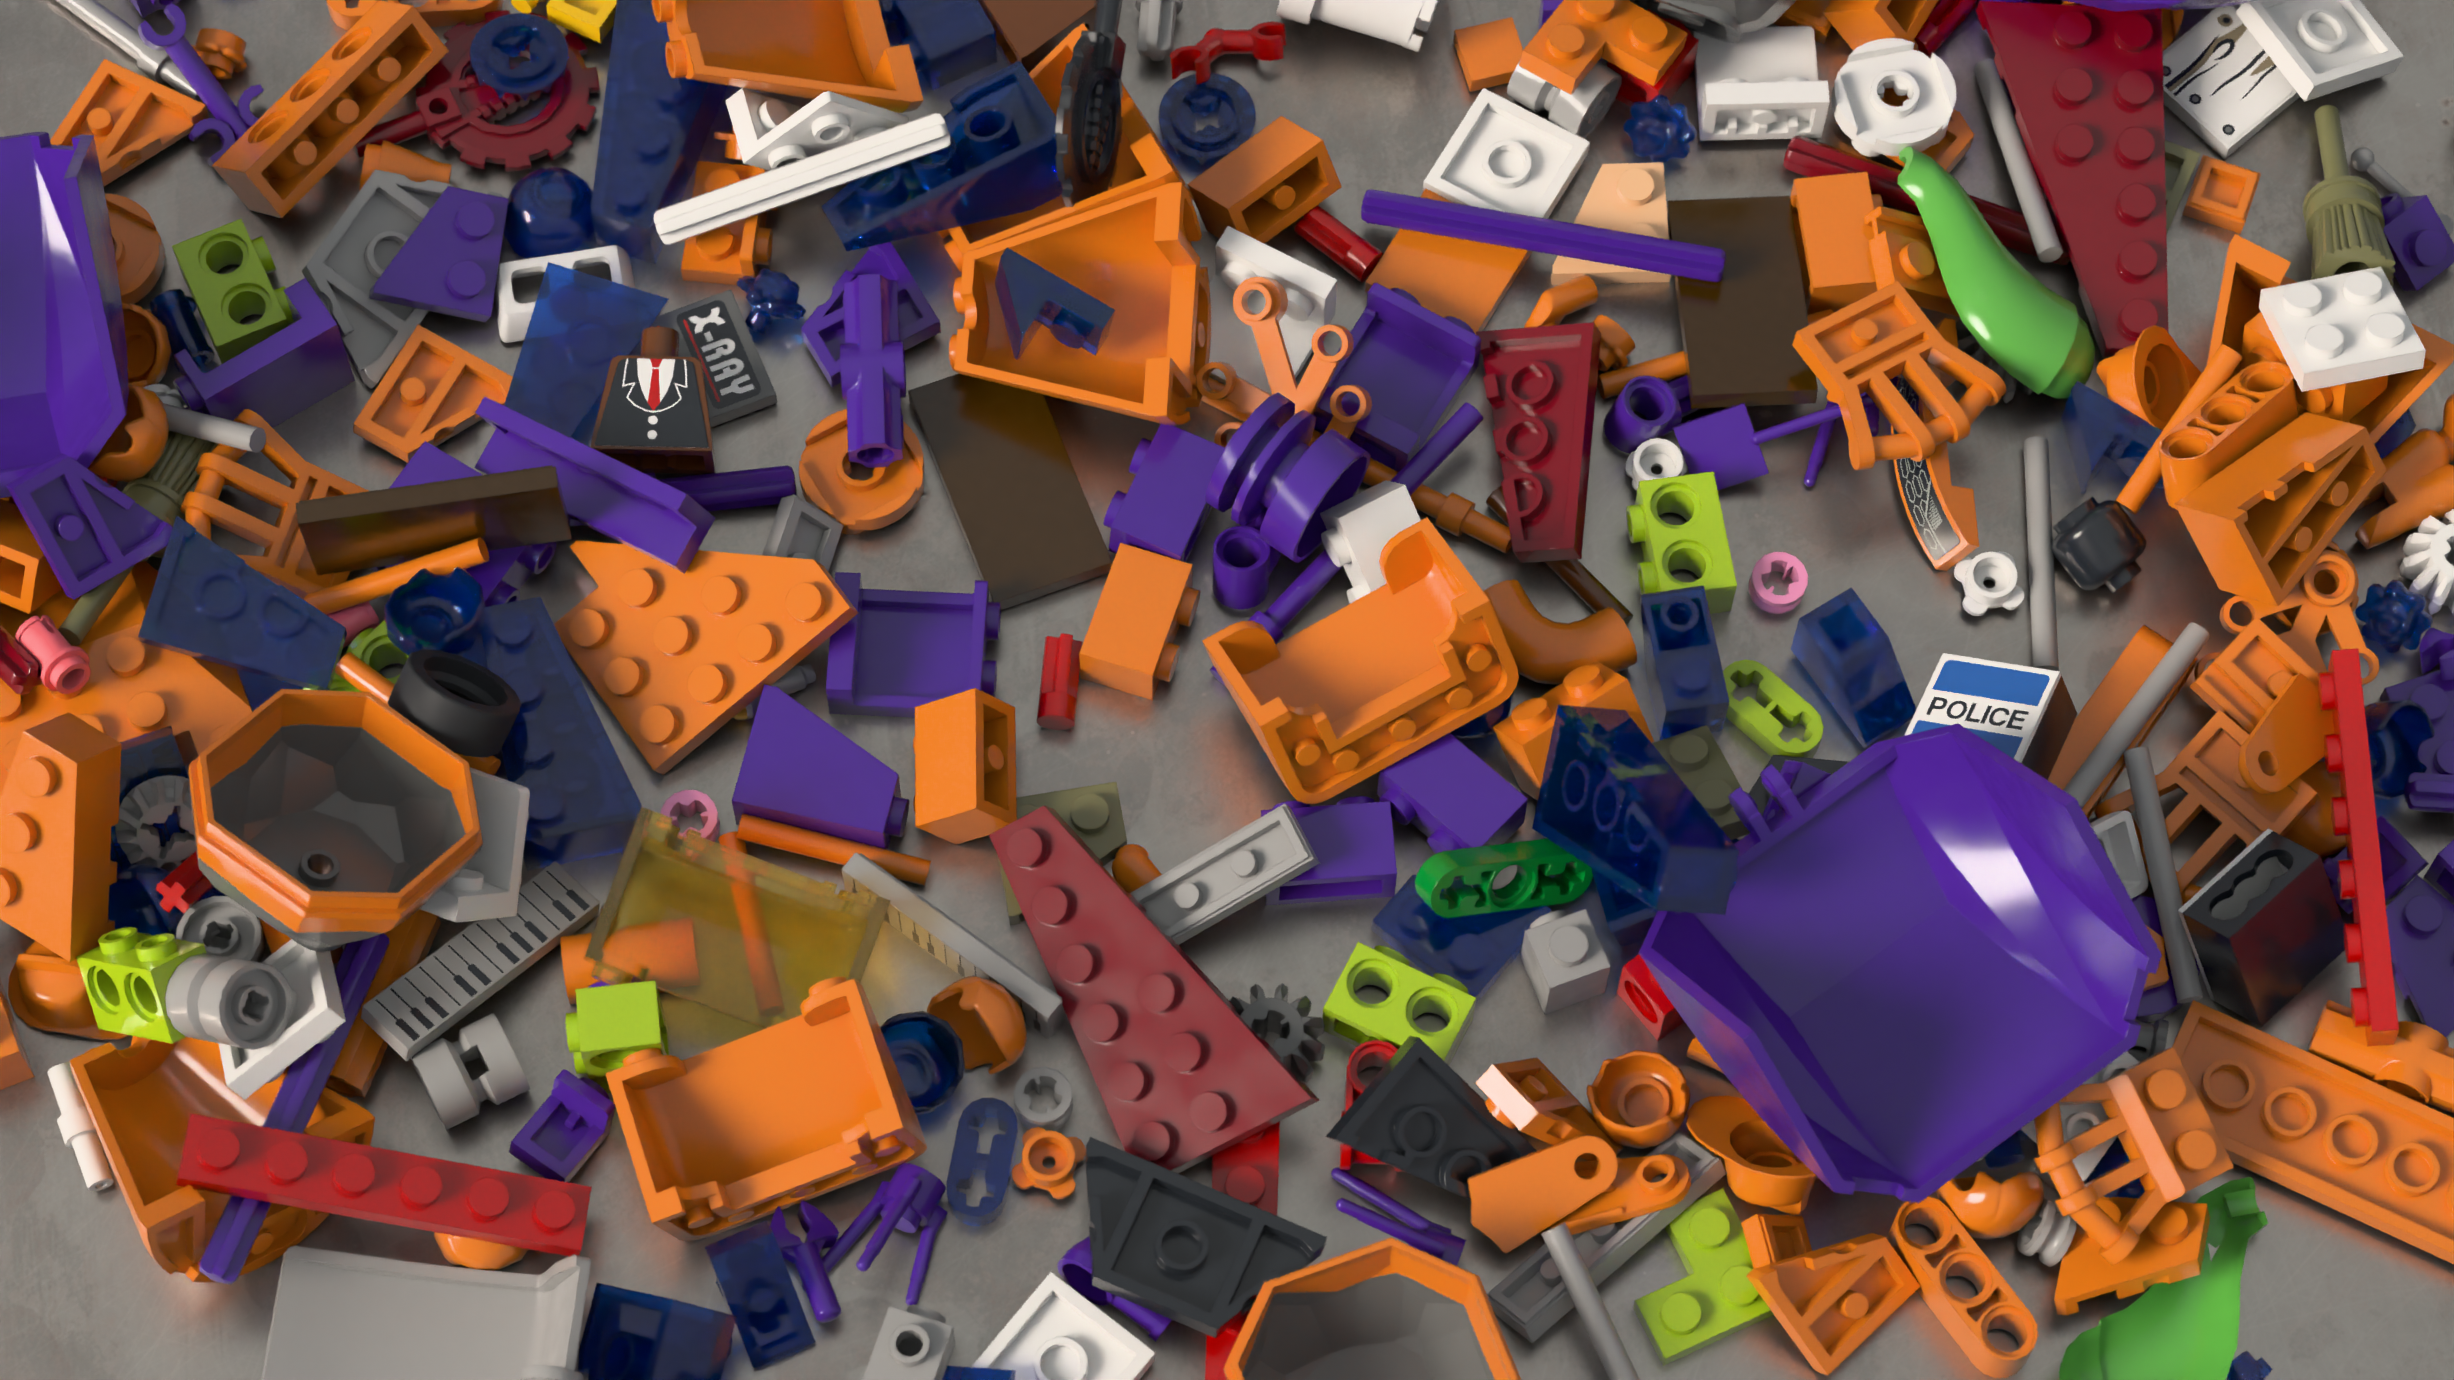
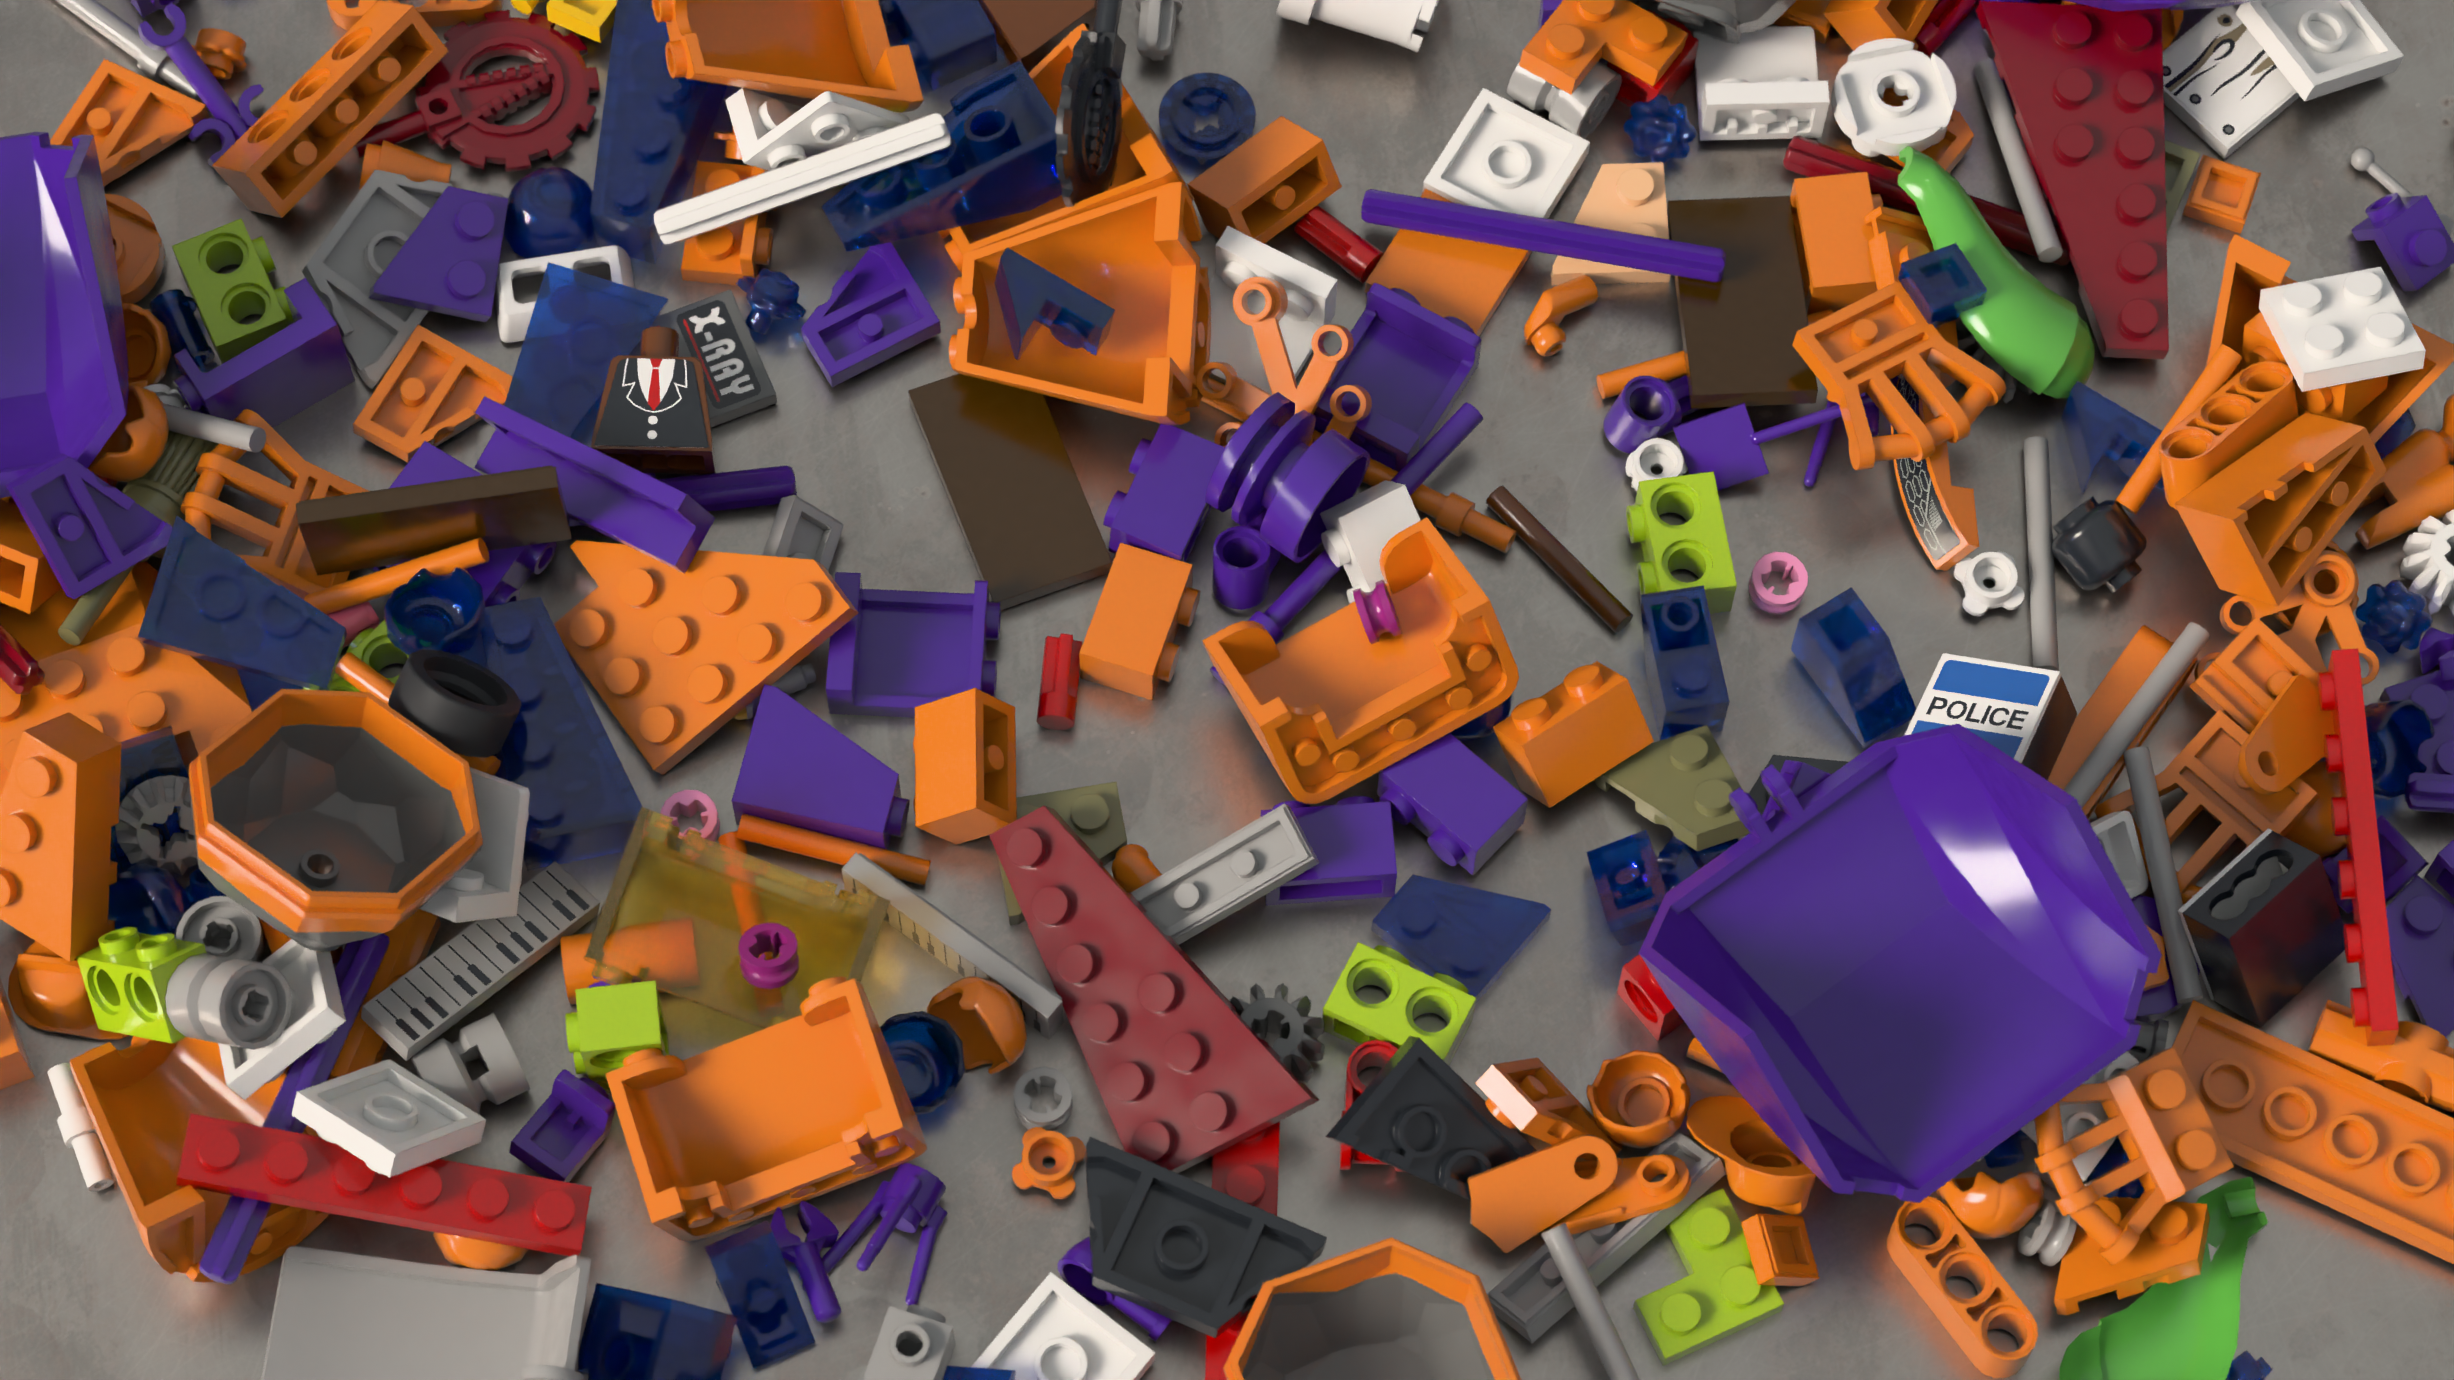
(61, 664): coral pin -> none
(184, 886): red piece -> none
(388, 1118): none -> white plate
(510, 36): clear blue gear -> none
(774, 939): none -> magenta bush
(853, 502): orange plate -> none
(873, 371): dark purple piece -> none
(967, 1159): clear blue beam -> none
(1262, 41): red arm -> none
(1377, 612): none -> magenta bush
(1425, 1234): dark purple plant -> none
(1482, 864): green beam -> none
(1488, 52): orange tile -> none
(1543, 420): dark red wing -> none
(1551, 649): orange cylinder -> none
(1564, 959): light grey brick -> none
(1614, 345): orange plate -> none
(1631, 815): clear blue wedge -> none
(1778, 702): lime beam -> none
(1835, 1295): orange wing -> none
(1942, 284): none -> clear blue tile
(2149, 376): orange piece -> none
(2343, 211): olive piece -> none

